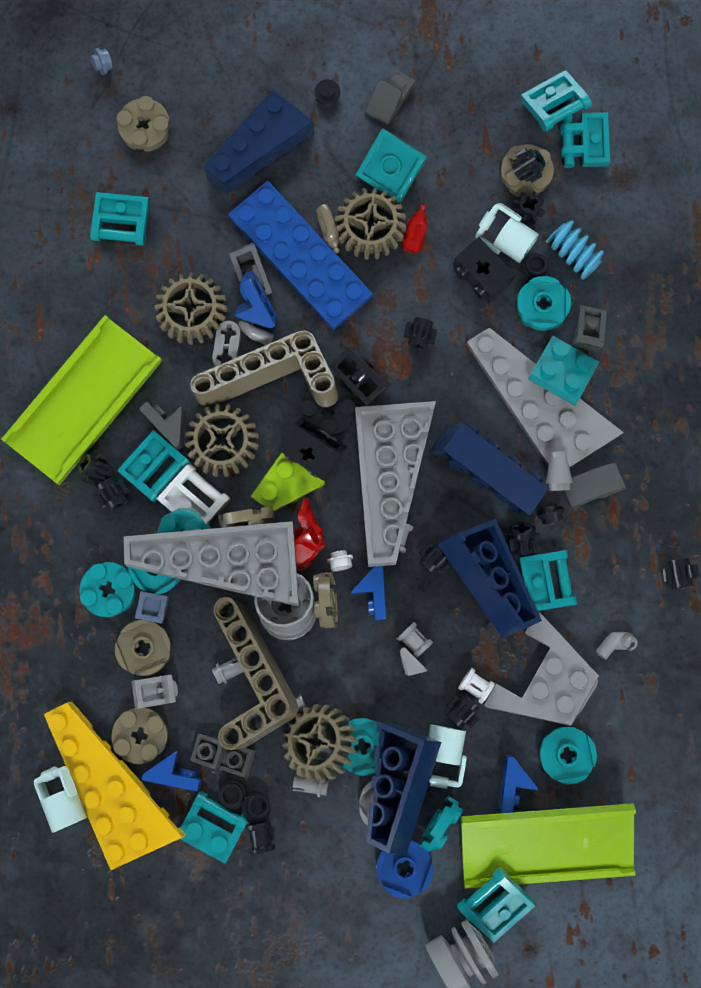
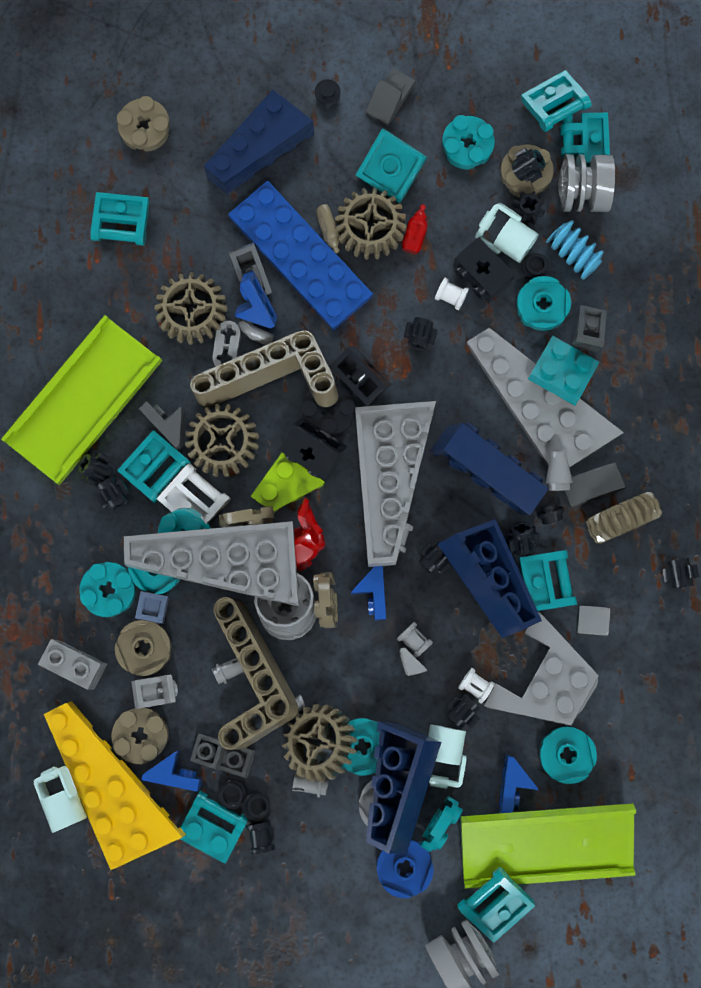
(72, 664): none -> light grey brick
(101, 61): sand blue plate -> none
(340, 561): white plate -> none
(451, 293): none -> white bush
(468, 127): none -> teal plate
(587, 183): none -> light grey wheel
(593, 620): none -> light grey slope
(616, 641): light grey arm -> none
(624, 517): none -> dark tan gear

